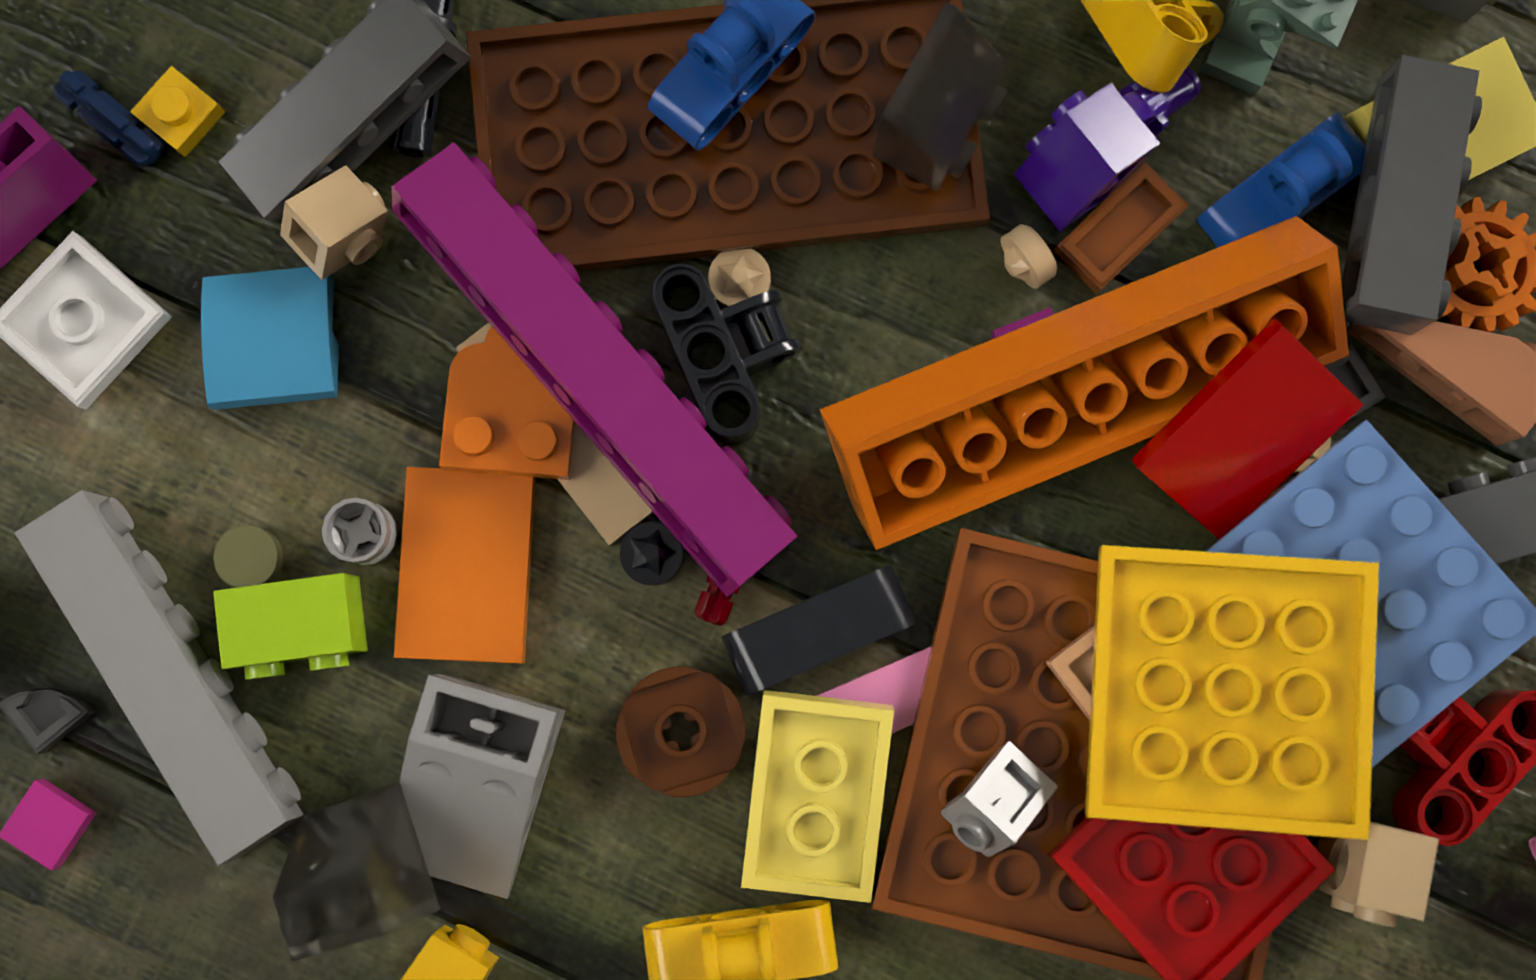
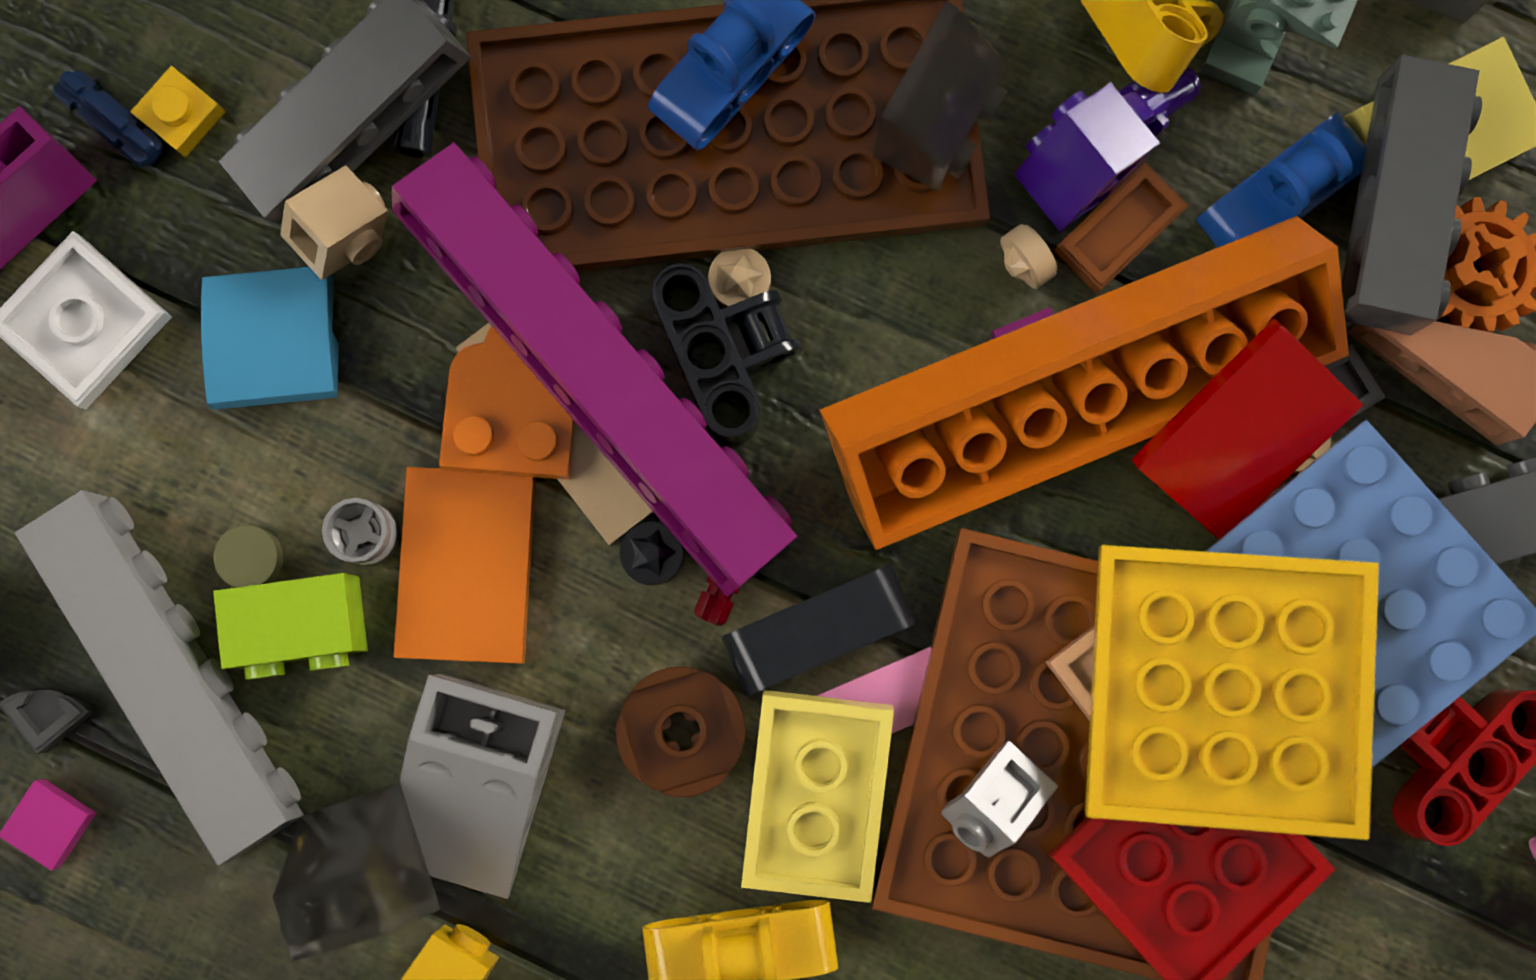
(1381, 874): tan brick -> none

